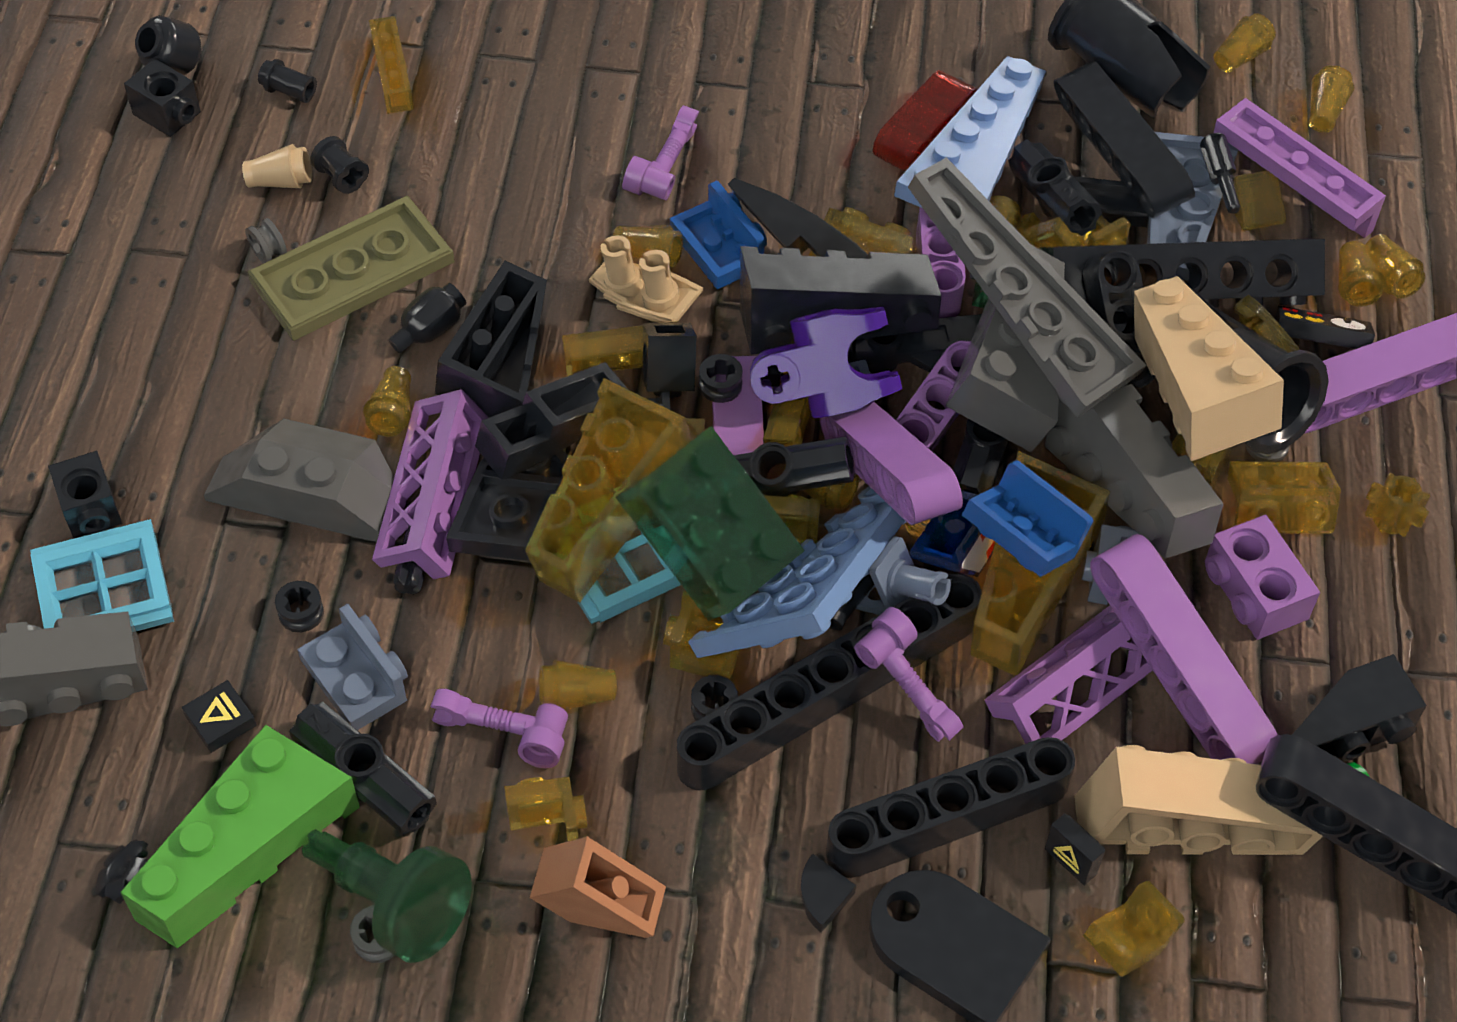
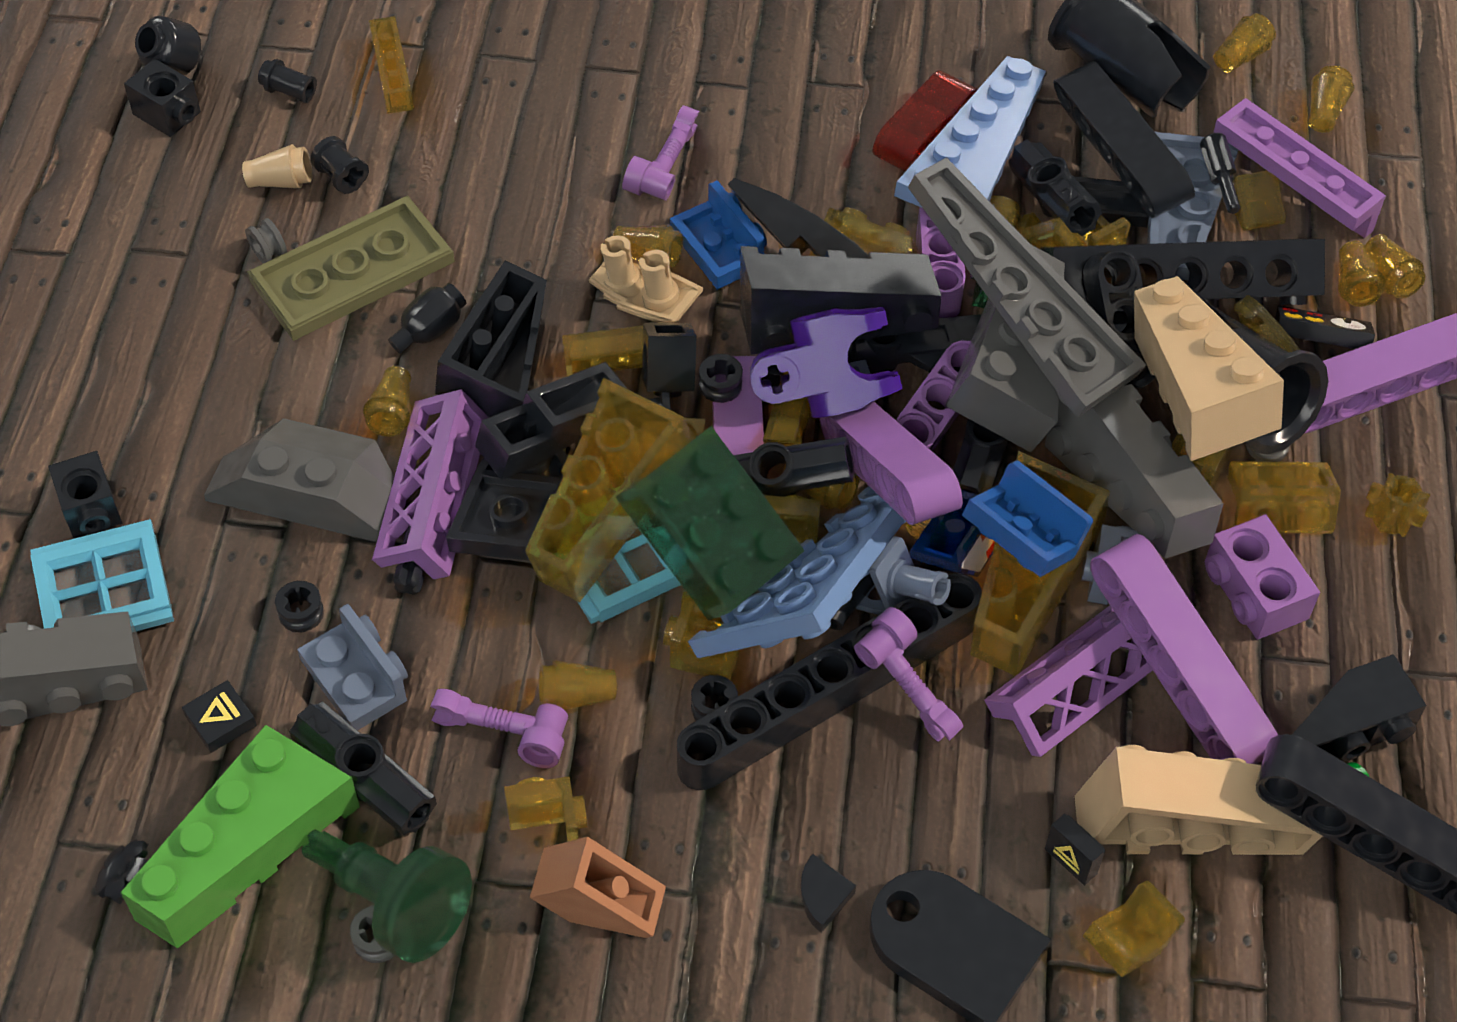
(934, 825): black beam -> none

